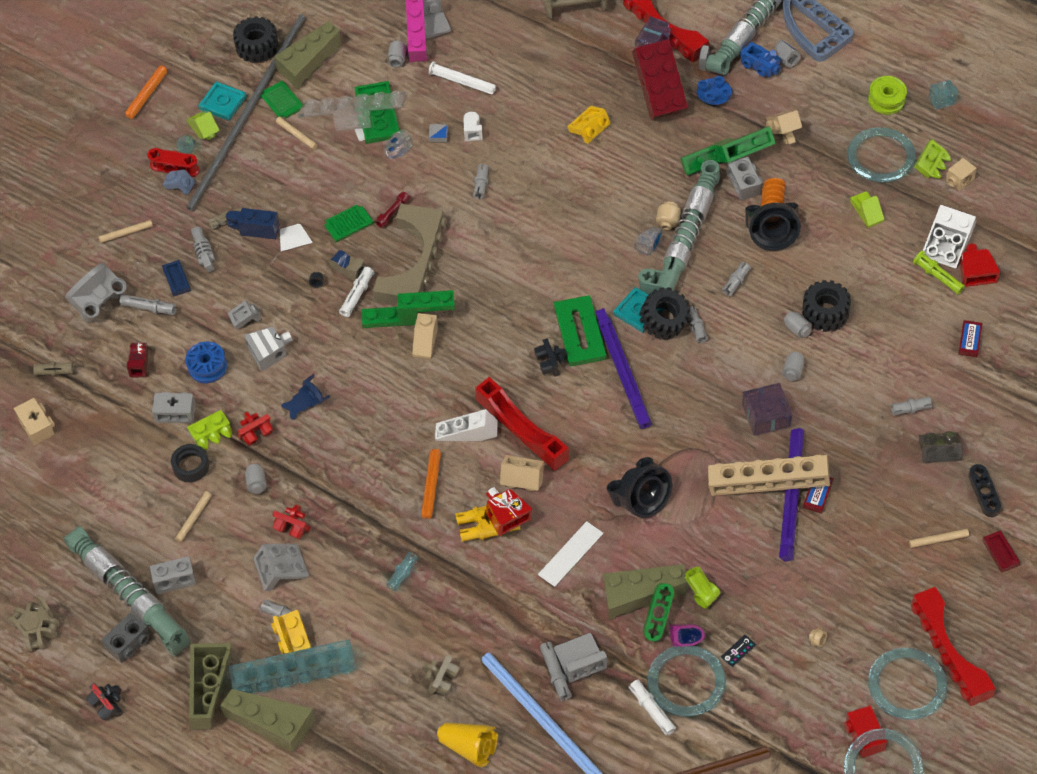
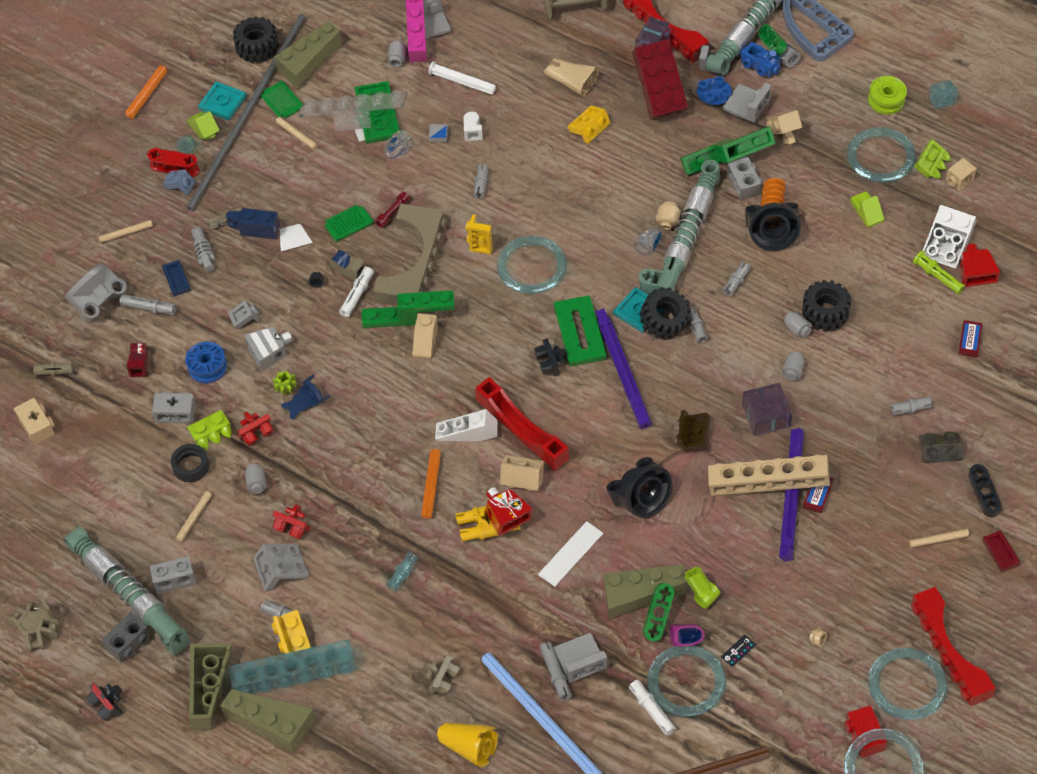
(284, 382): none -> lime gear
(479, 236): none -> yellow bracket
(528, 240): none -> clear light blue wedge
(573, 75): none -> tan piece
(693, 431): none -> dark brown bracket
(748, 102): none -> light grey bracket
(772, 39): none -> green beam

